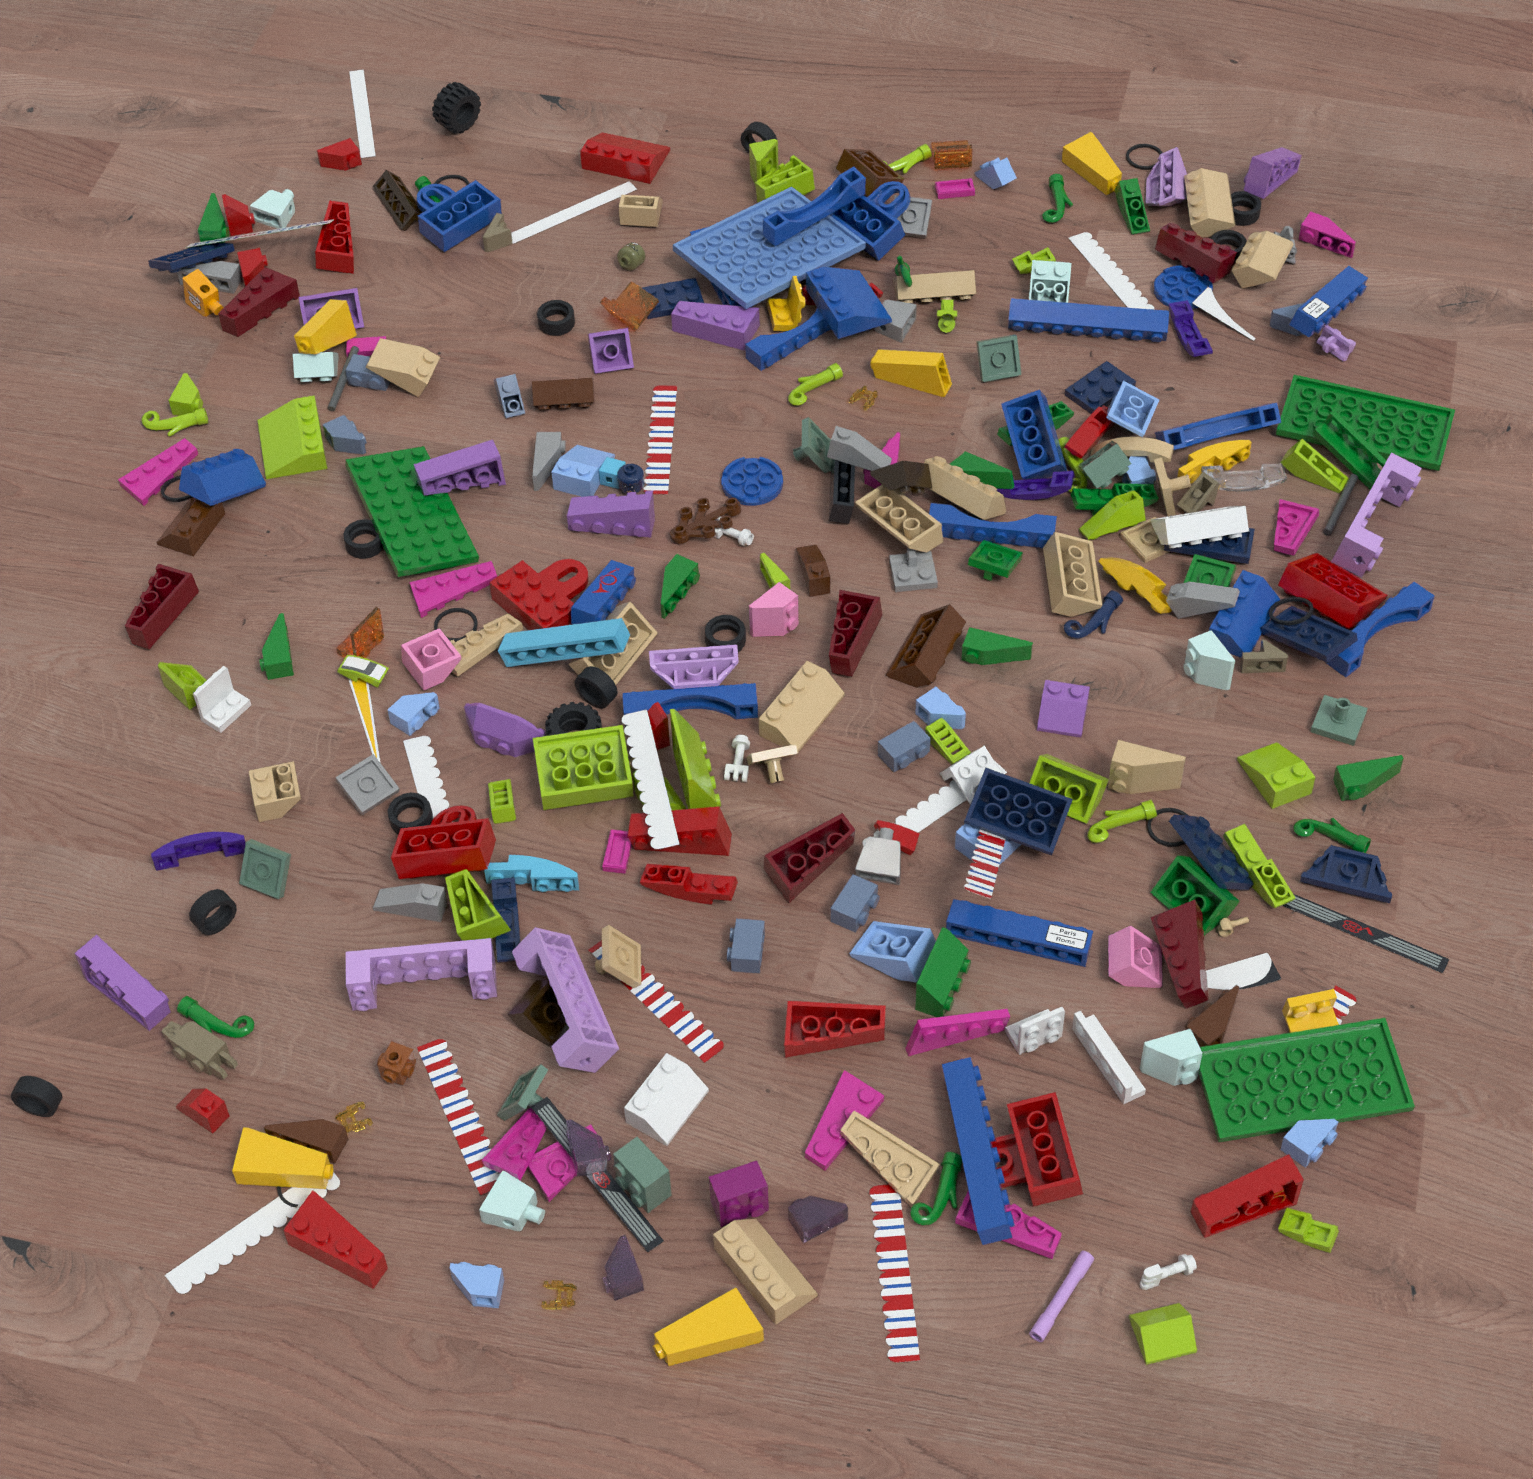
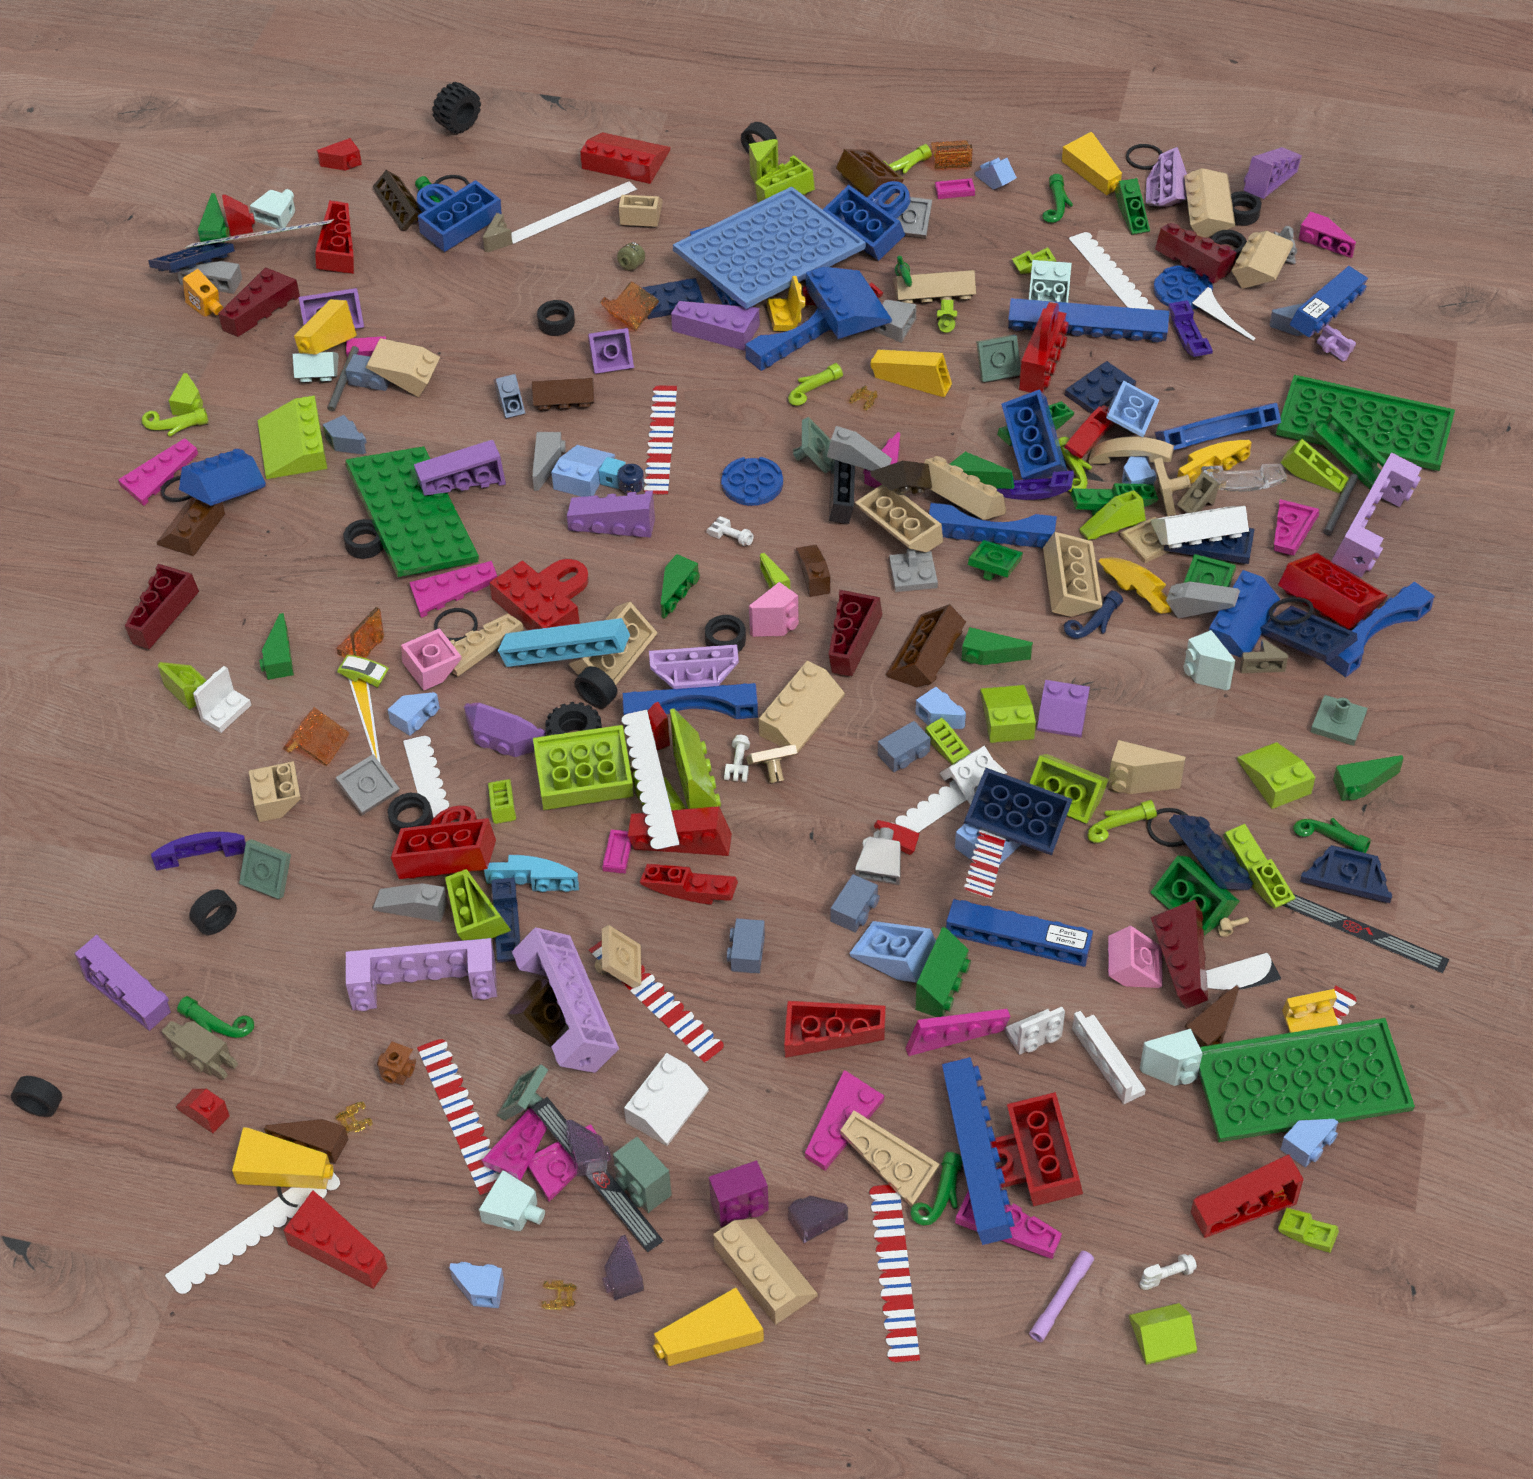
(251, 264): red slope -> none
(318, 737): none -> clear orange bracket
(362, 114): white sticker -> none
(603, 593): blue brick -> none
(682, 532): reddish brown plant -> none
(785, 224): blue arch -> none
(807, 856): dark red wedge -> none
(1008, 713): none -> lime slope
(1044, 349): none -> red brick
(1105, 465): sand green brick -> none

